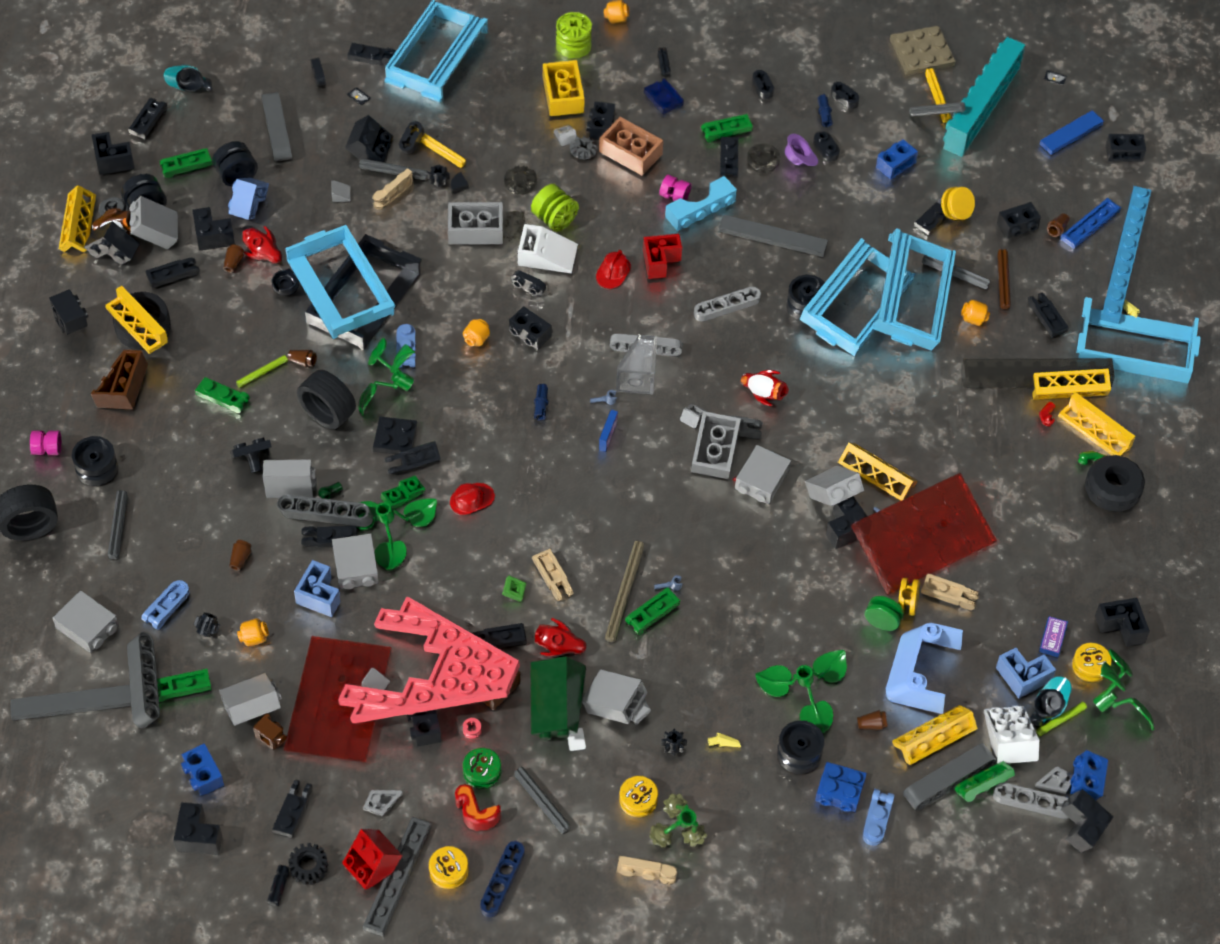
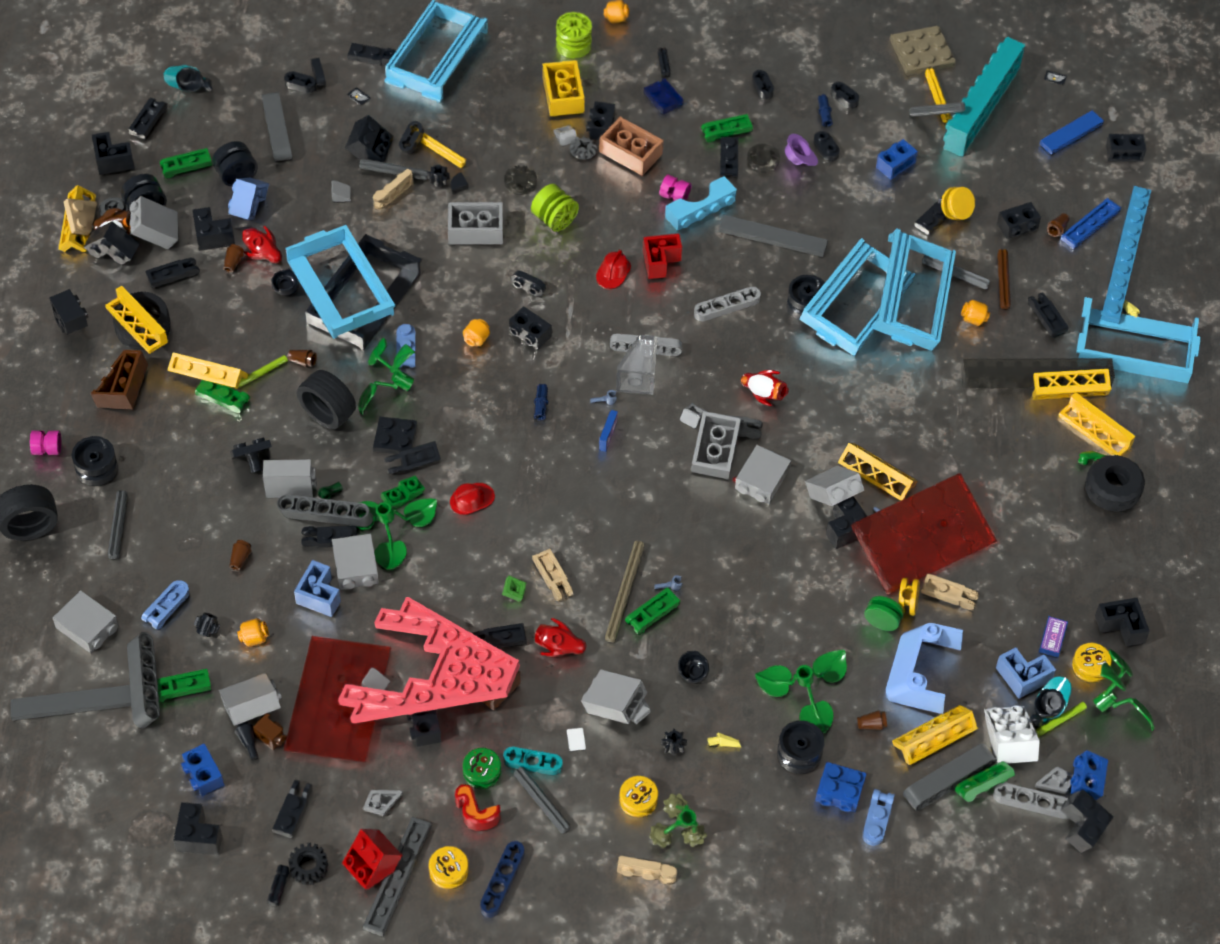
(80, 215): none -> tan wing
(206, 370): none -> yellow fence
(246, 735): none -> black cone
(300, 82): none -> black beam
(472, 722): coral bush -> none
(527, 753): none -> teal beam
(546, 250): white slope -> none
(556, 697): dark green slope -> none
(693, 667): none -> black hair
(1045, 414): red arm -> none

